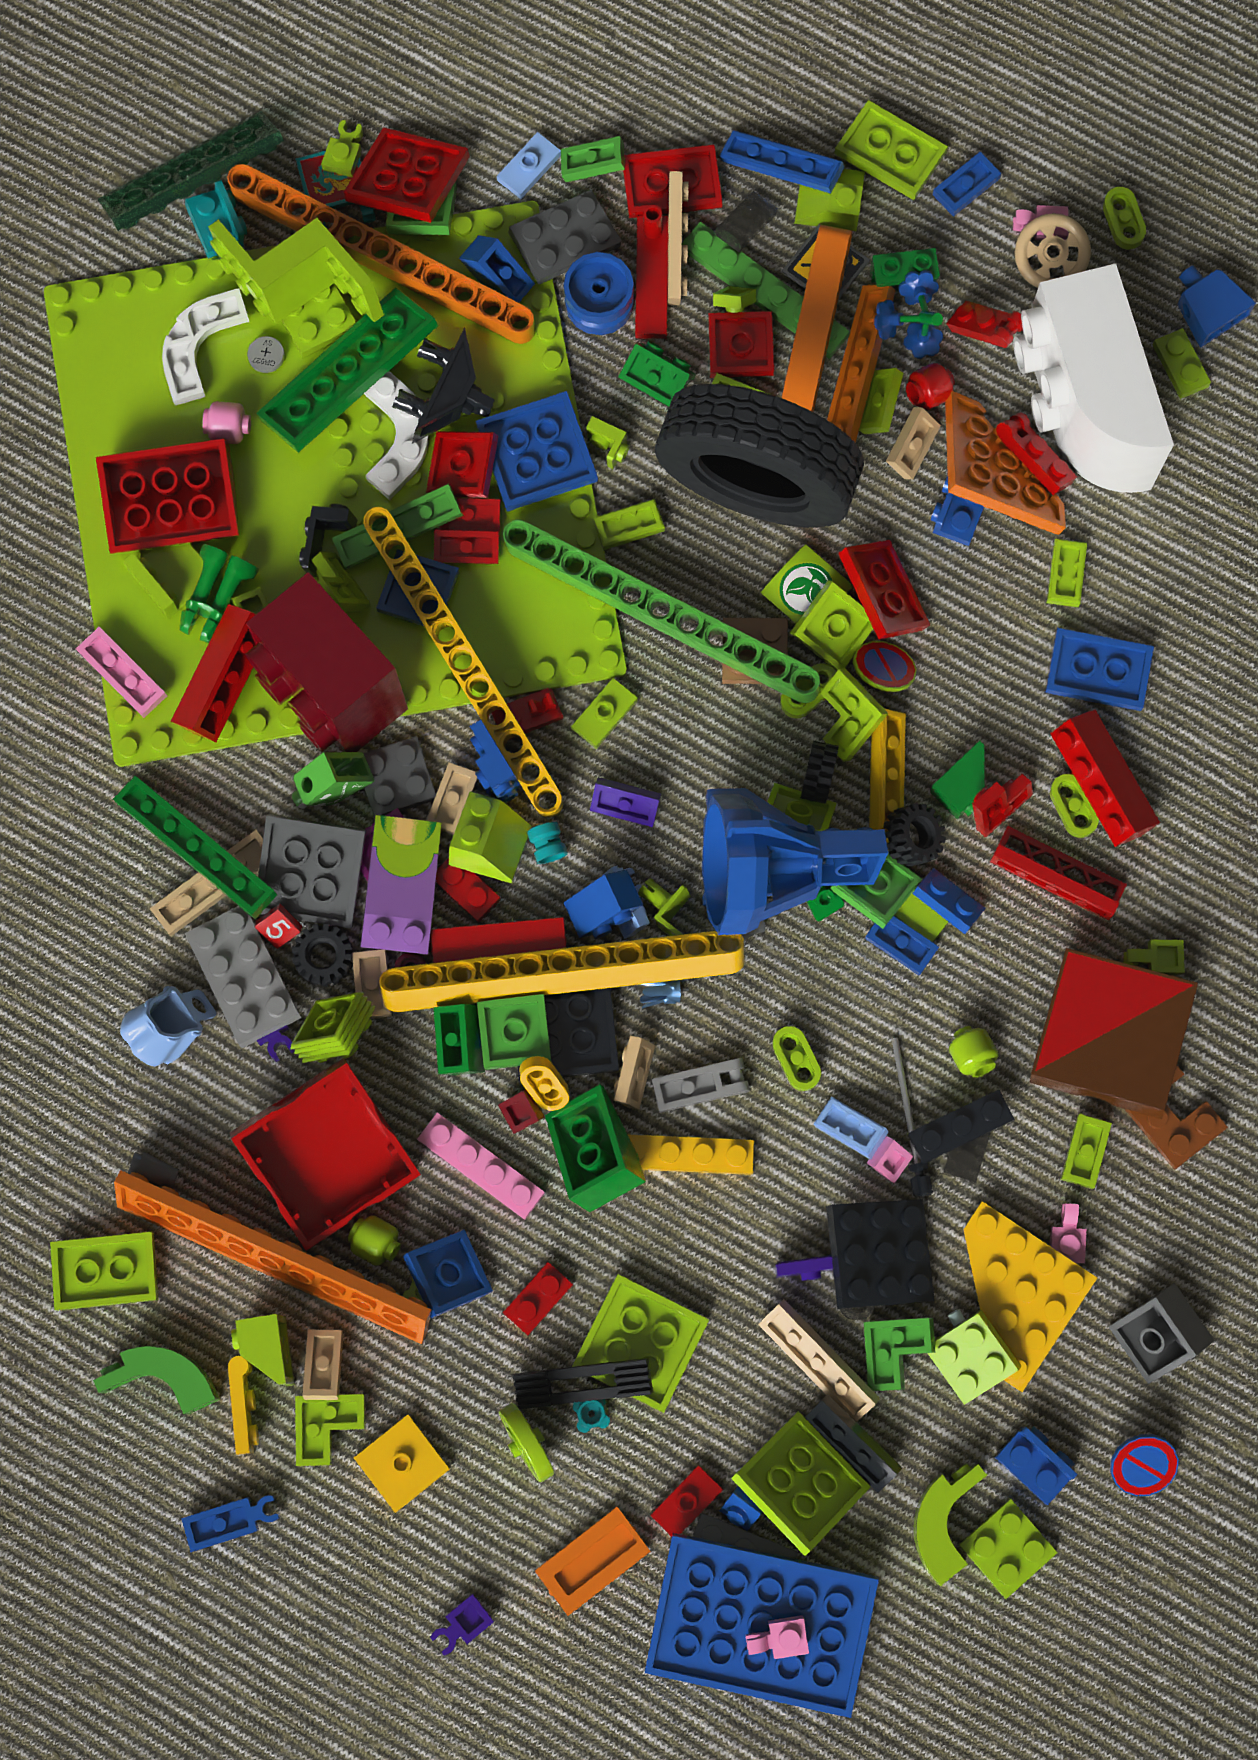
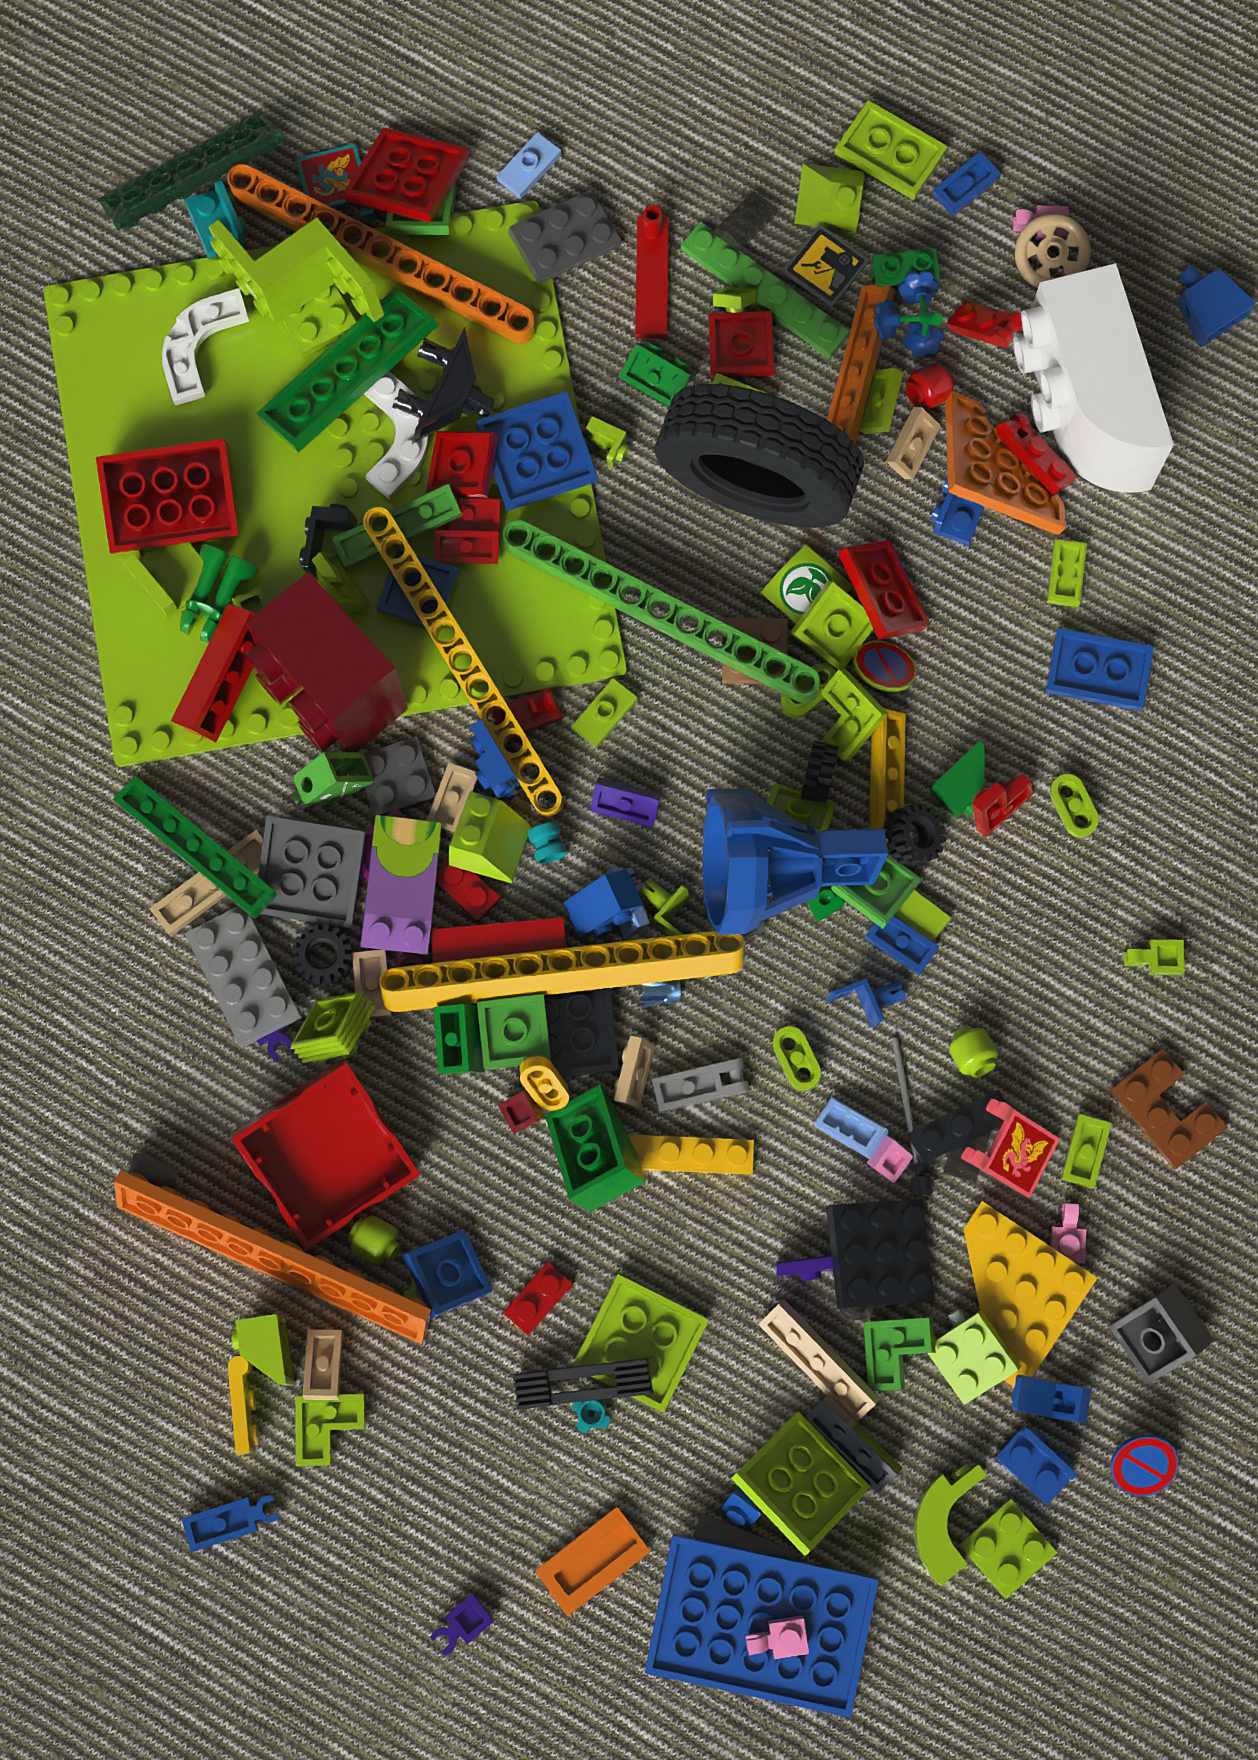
(104, 1271): lime plate -> none
(121, 672): bright pink plate -> none
(165, 1025): light blue piece -> none
(185, 1377): bright green arch -> none
(226, 422): bright pink head -> none
(265, 354): light grey piece -> none
(278, 926): red tile -> none
(343, 153): lime plate -> none
(402, 1463): yellow plate -> none
(481, 1166): bright pink plate -> none
(496, 268): blue slope -> none
(526, 1442): lime wheel -> none
(592, 159): bright green plate -> none
(599, 293): blue wheel -> none
(629, 524): lime plate -> none
(648, 179): red plate -> none
(676, 226): tan plate -> none
(686, 1502): red plate -> none
(782, 161): blue tile -> none
(817, 316): orange beam -> none
(871, 999): none -> blue bracket
(949, 901): blue plate -> none
(1017, 1152): none -> flag
(1051, 1399): none -> blue bracket
(1054, 880): red fence -> none
(1105, 778): red brick -> none
(1114, 1032): tile -> none
(1124, 220): lime plate -> none
(1181, 363): lime plate -> none

